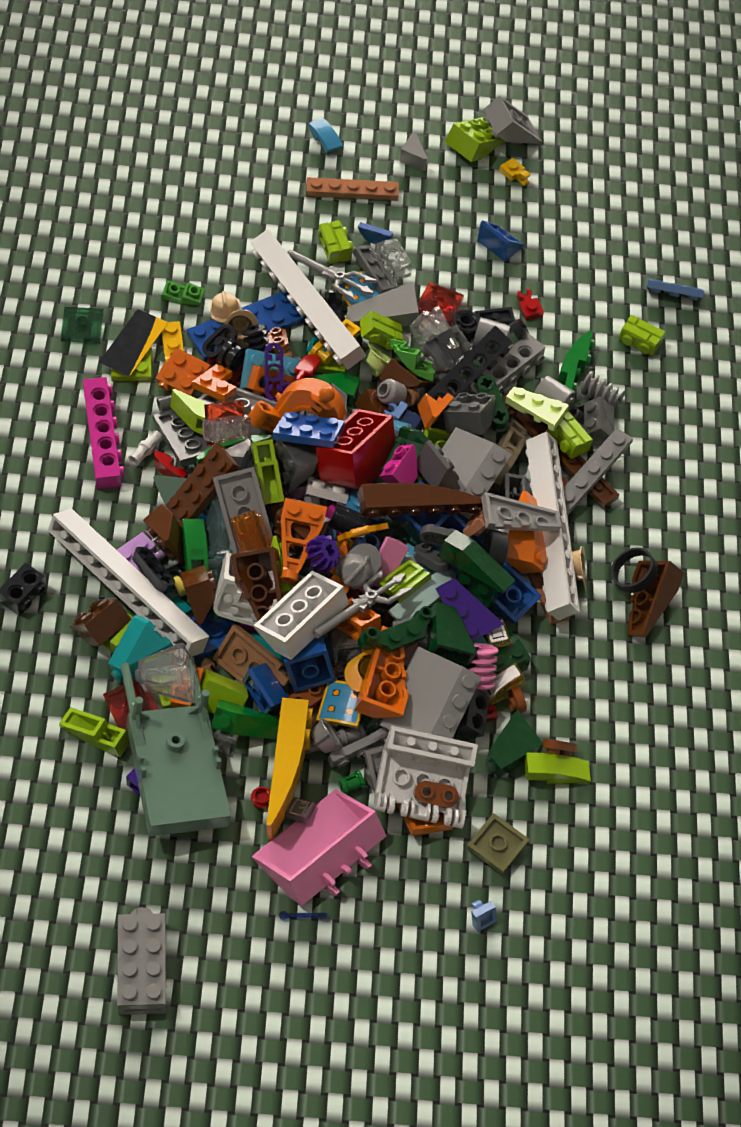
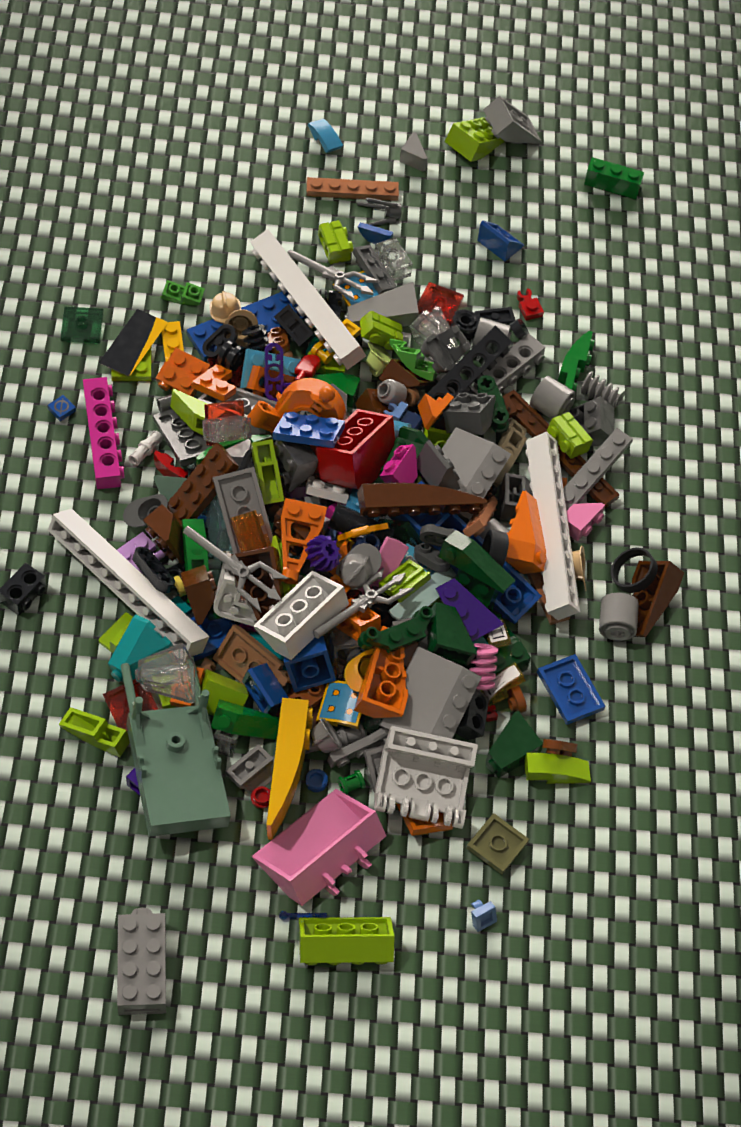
(61, 408): none -> blue tile
(100, 621): reddish brown slope -> none
(141, 508): none -> dark grey piece
(238, 568): none -> light grey piece
(252, 769): none -> light grey slope
(294, 326): none -> black brick
(299, 810): dark grey tile -> none
(316, 780): none -> blue tile
(346, 940): none -> lime slope
(392, 210): none -> dark grey plant
(436, 794): dark orange plate -> none
(514, 170): yellow plate -> none
(517, 515): light grey wing -> none
(537, 405): yellowish green wing -> none
(571, 689): none -> blue plate
(582, 518): none -> bright pink slope
(614, 178): none -> green brick
(618, 616): none -> light grey piece
(641, 335): lime brick -> none
(675, 289): medium blue plate -> none

